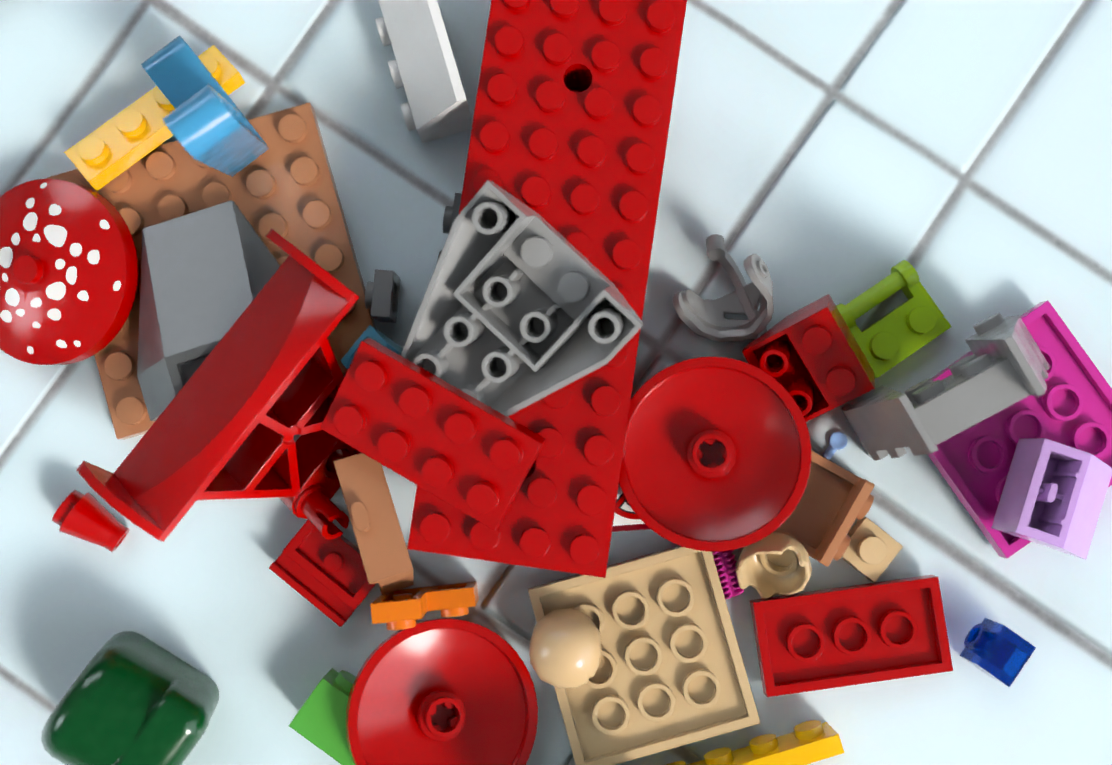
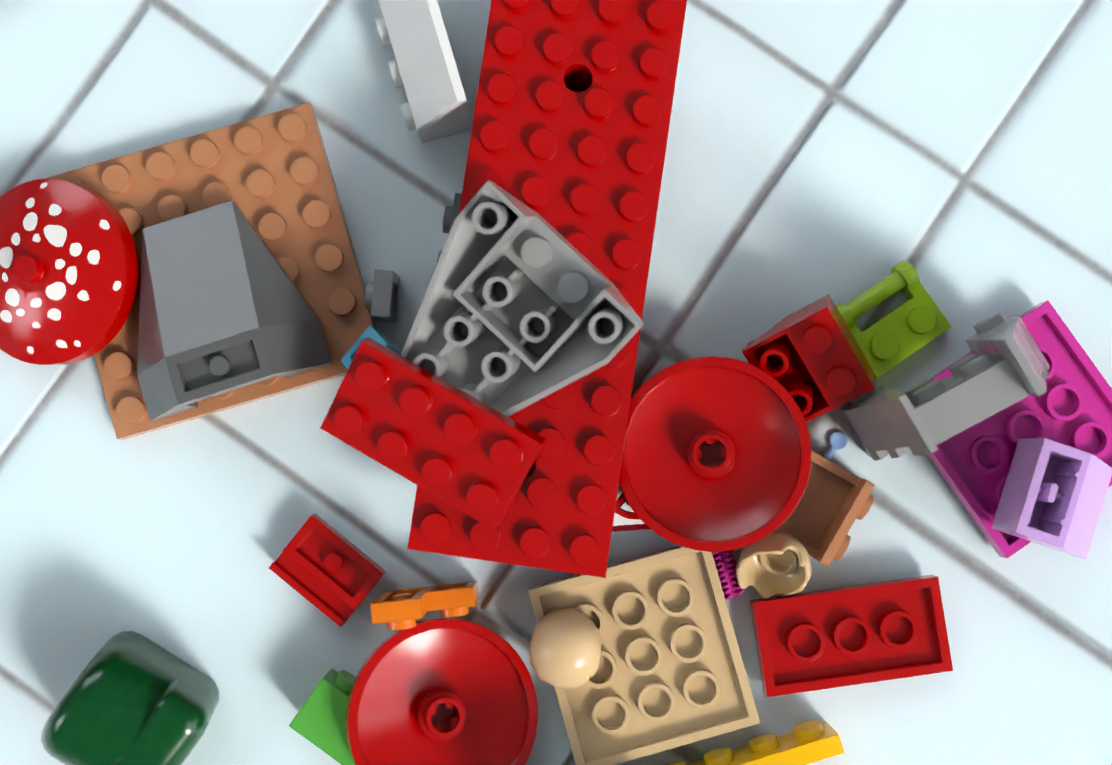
(90, 521): red cone -> none
(139, 128): yellow plate -> none
(204, 114): dark azure beam -> none
(239, 413): red piece -> none
(375, 523): nougat container -> none
(708, 316): light grey helmet -> none
(870, 549): tan plate -> none
(996, 651): clear blue plate -> none

